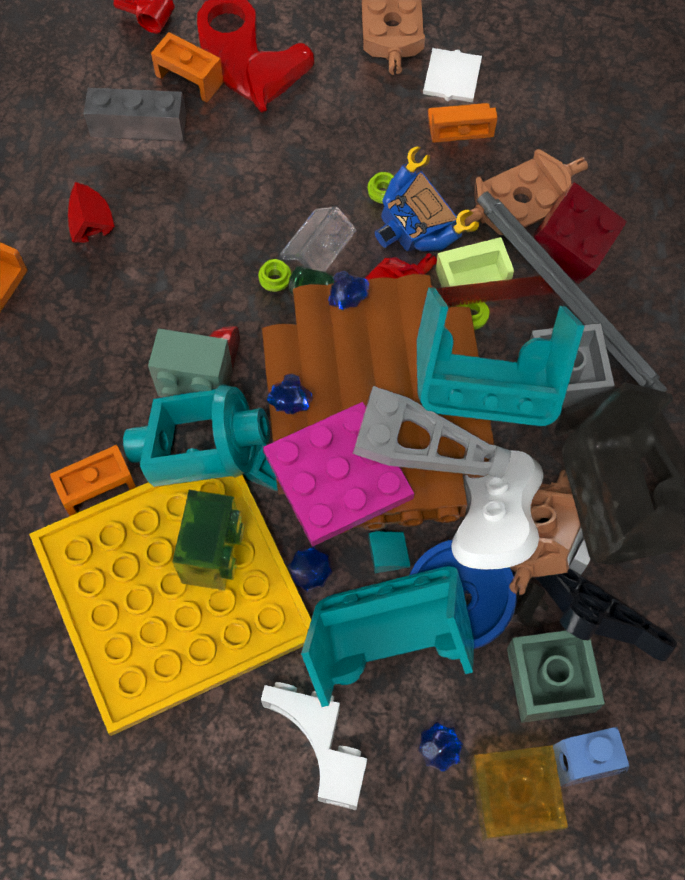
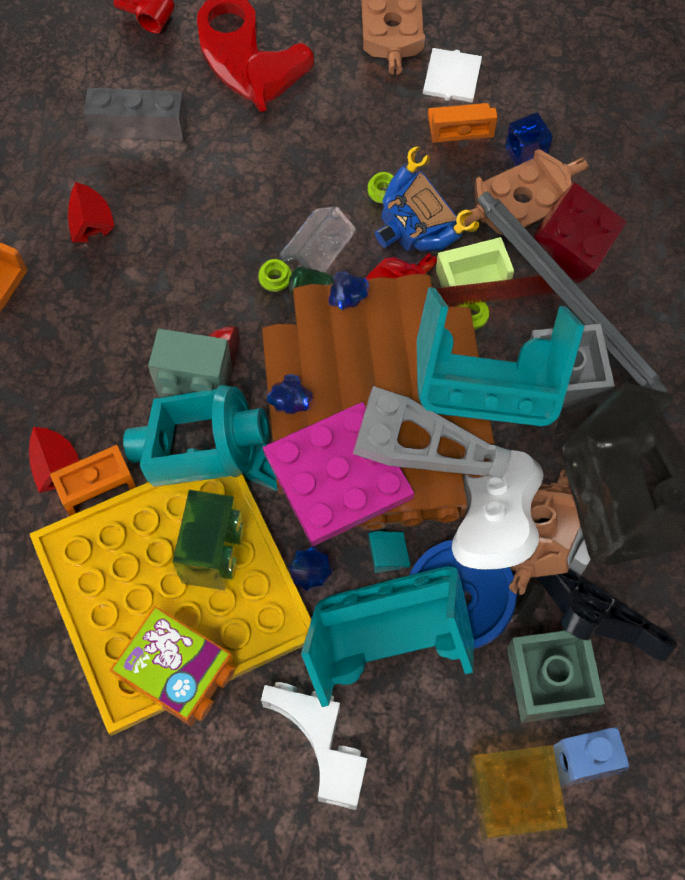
(48, 454): none -> red brick
(174, 666): none -> brick
(189, 62): orange panel -> none
(440, 747): clear blue piece -> none
(526, 136): none -> clear blue brick

